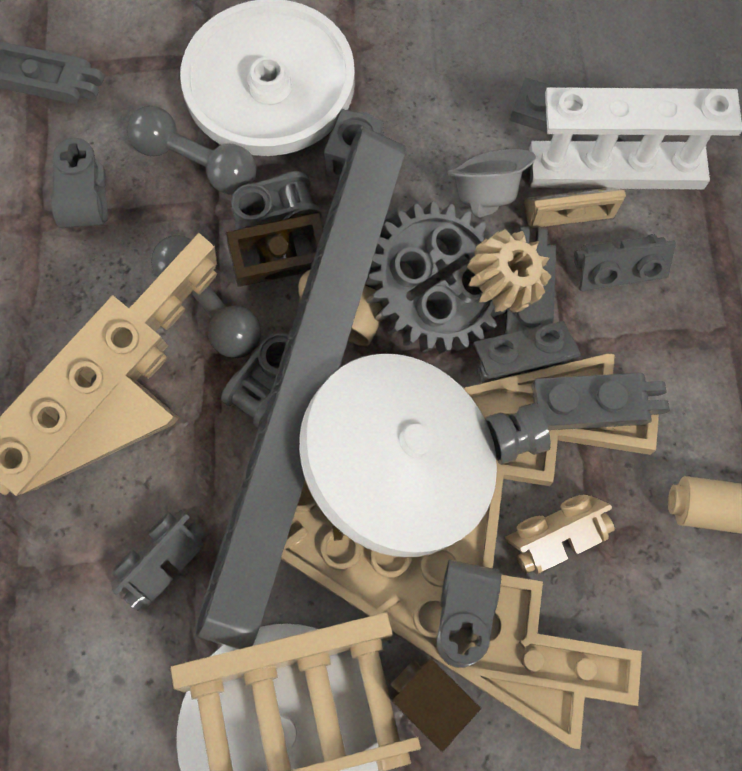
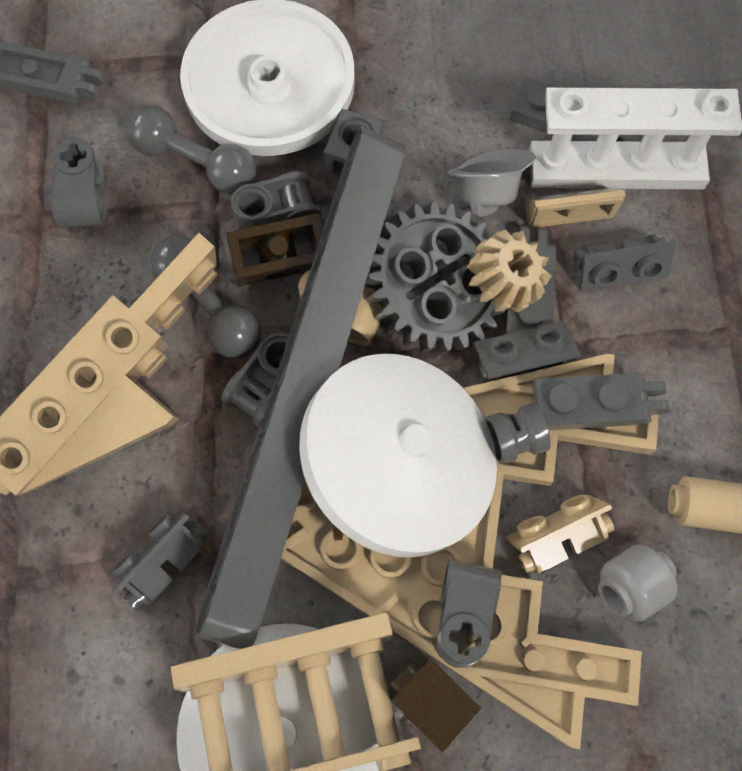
(638, 583): none -> light grey head

